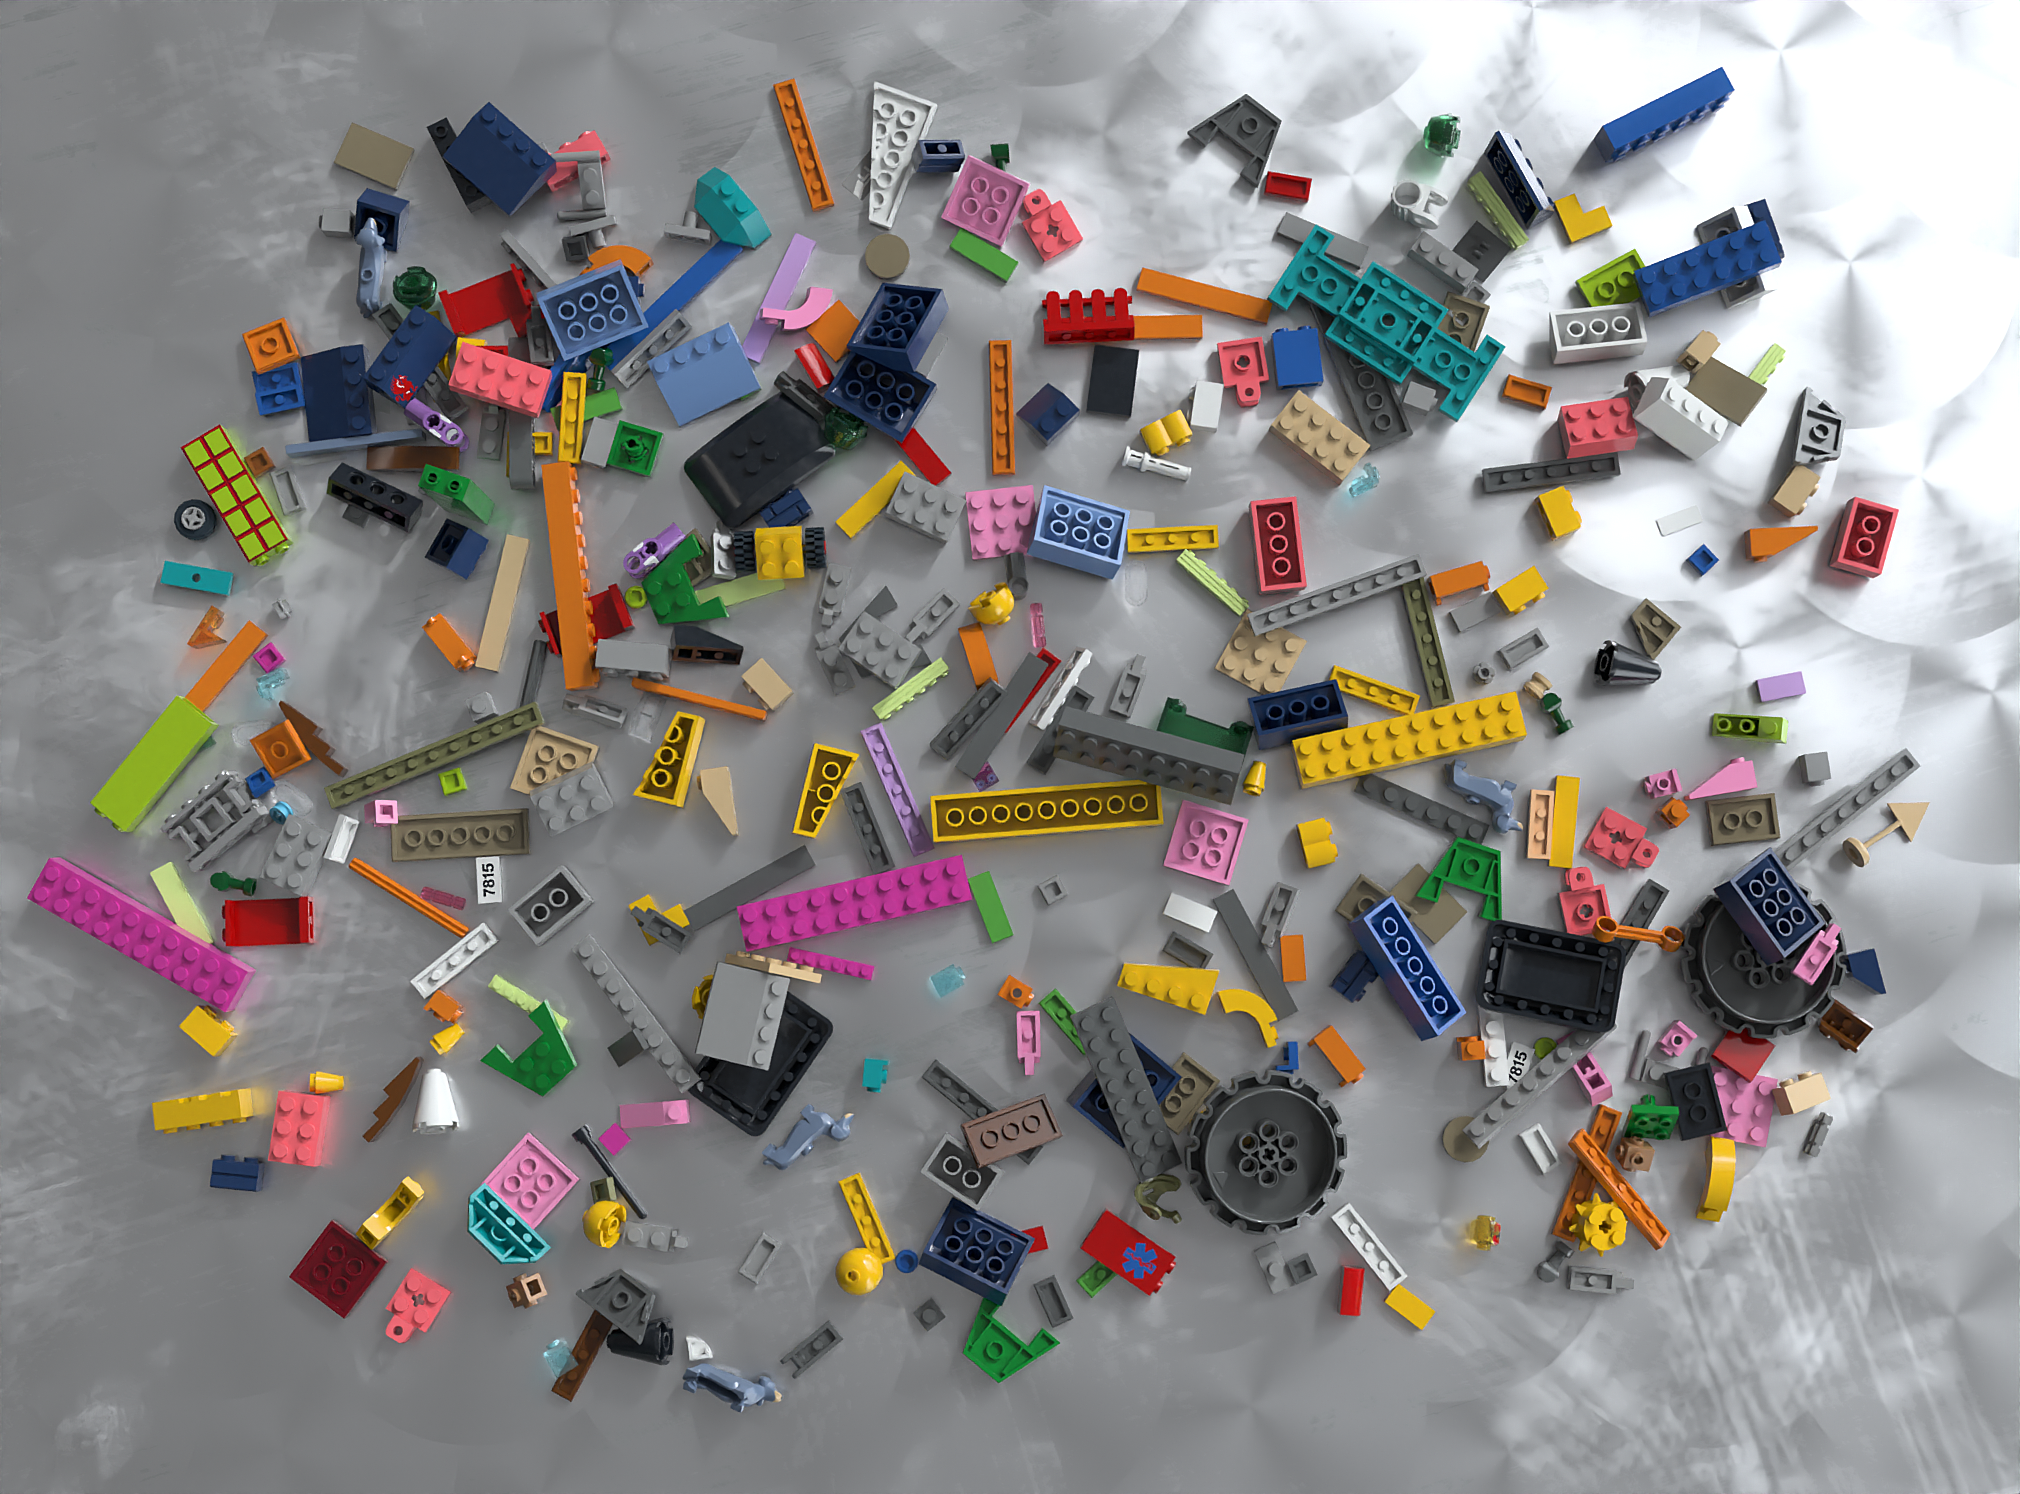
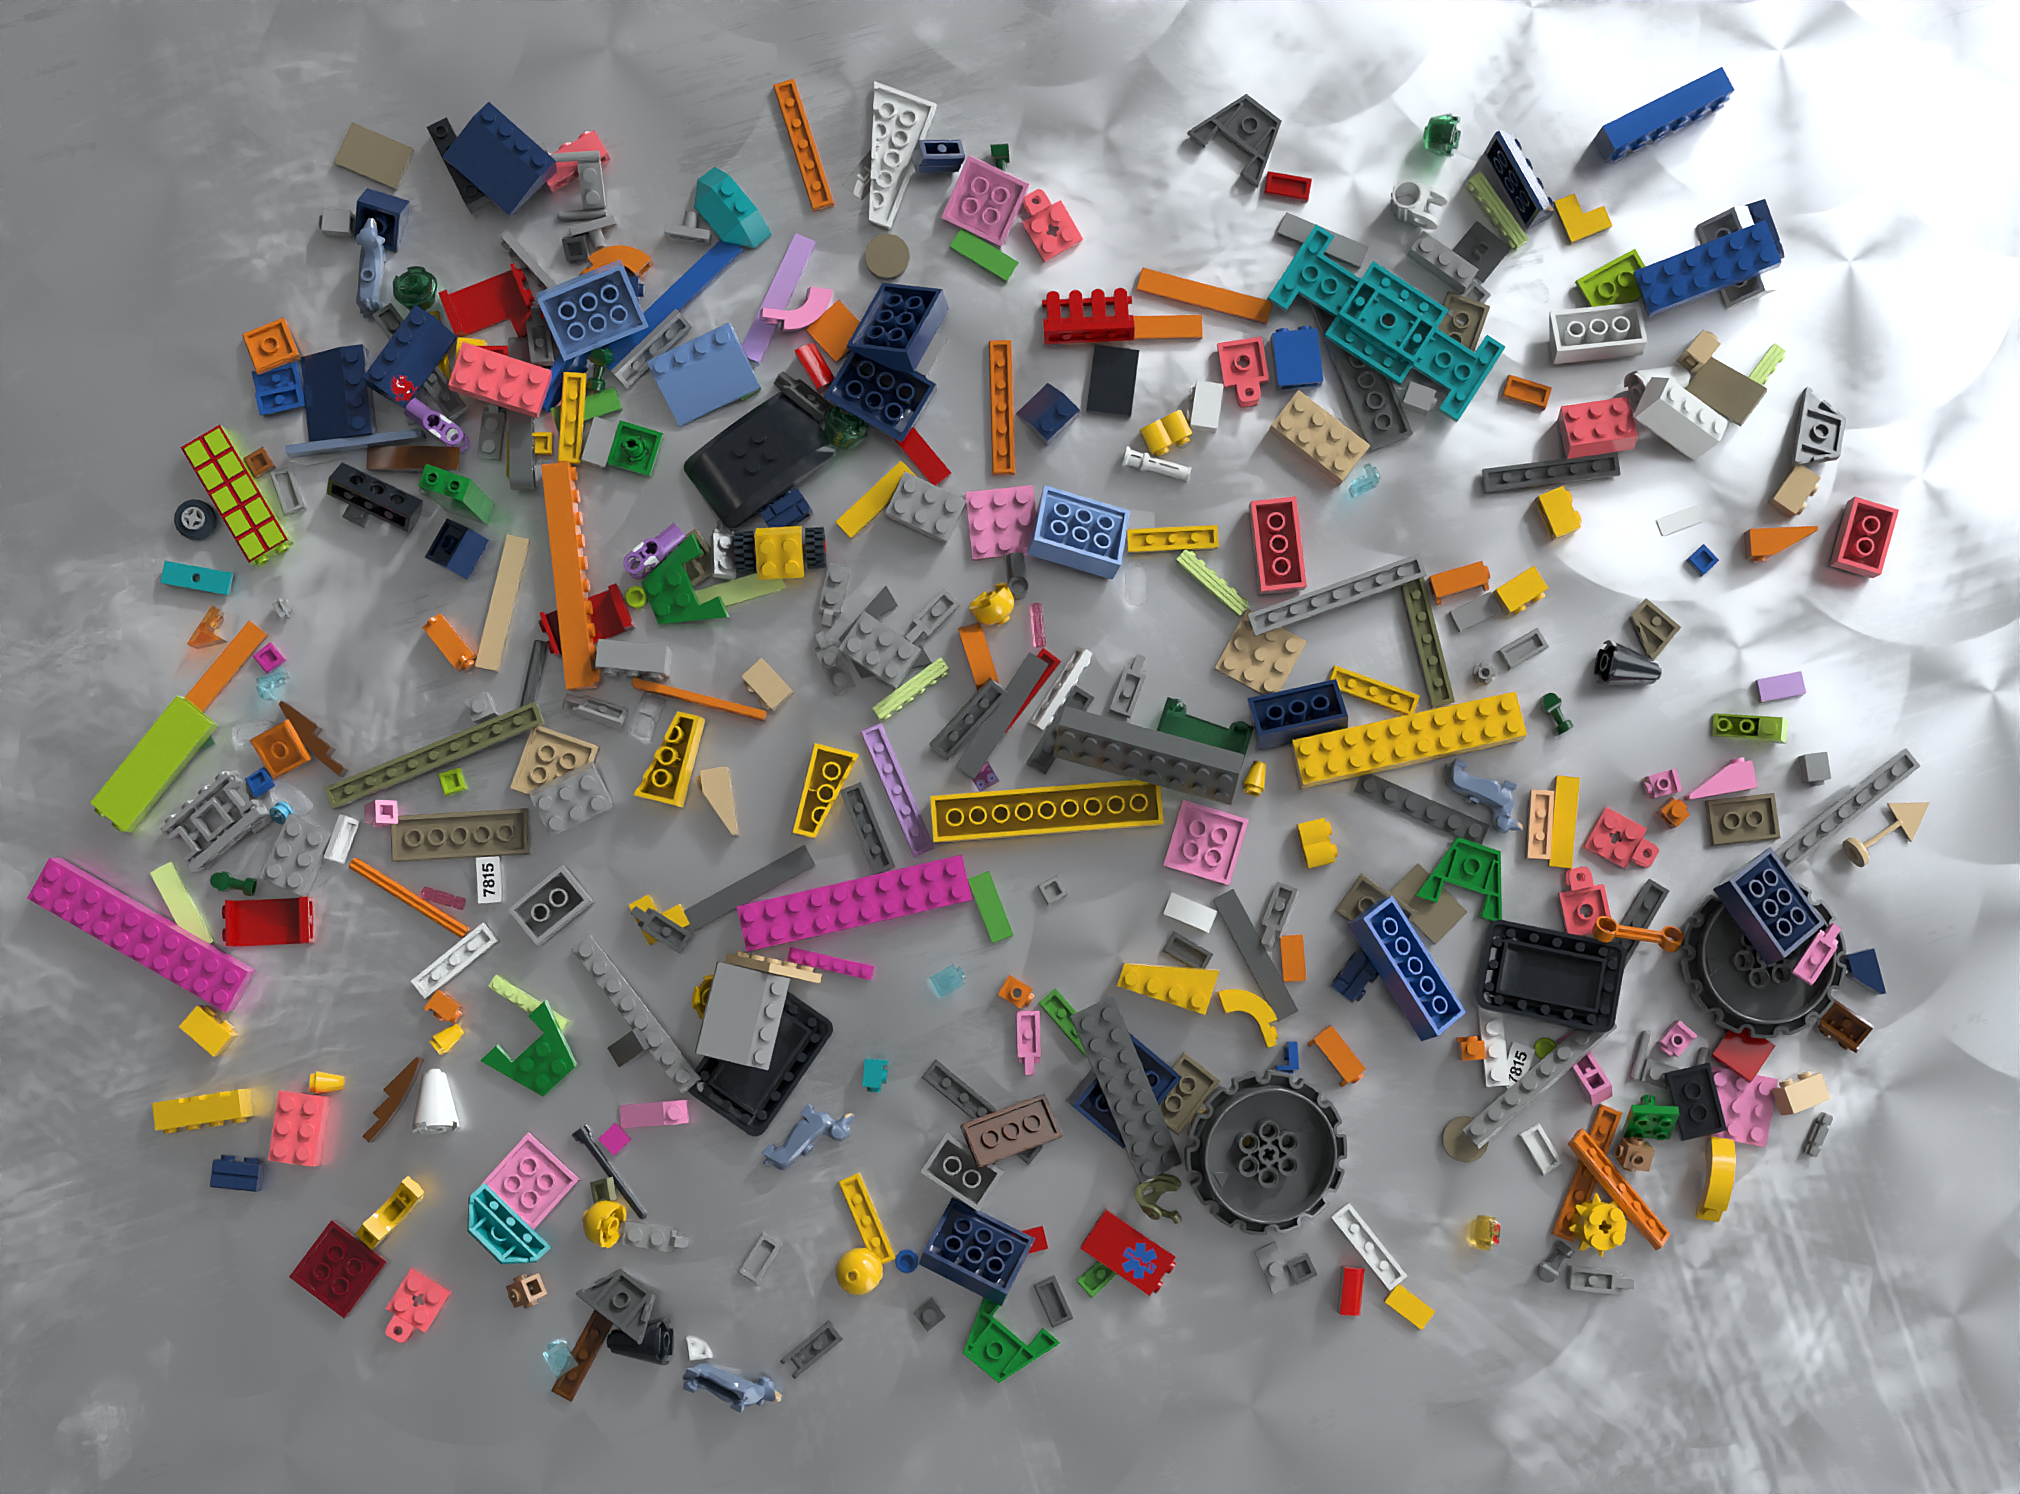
(699, 645): black slope -> none
(1537, 686): tan wheel -> none

